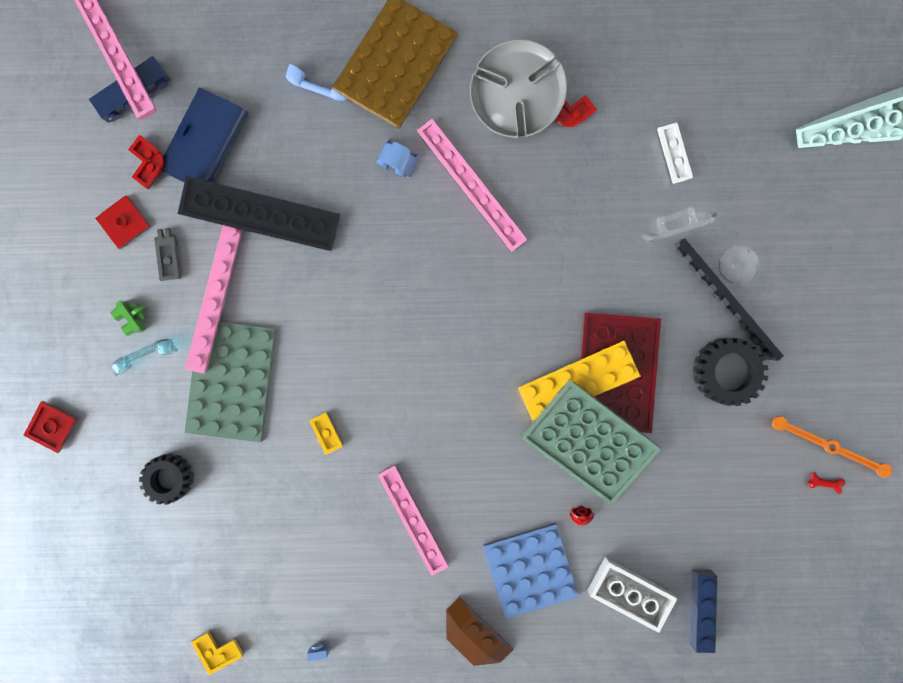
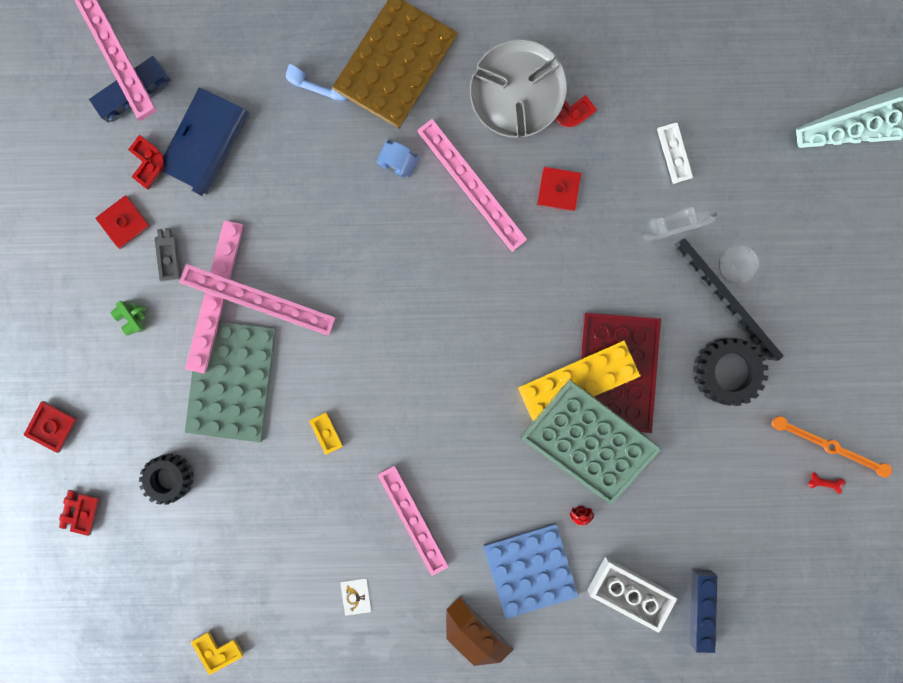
(84, 513): none -> red plate
(162, 346): clear light blue piece -> none
(256, 299): none -> bright pink plate
(258, 213): black plate -> none
(318, 651): medium blue plate -> none
(355, 597): none -> white sticker
(559, 189): none -> red plate

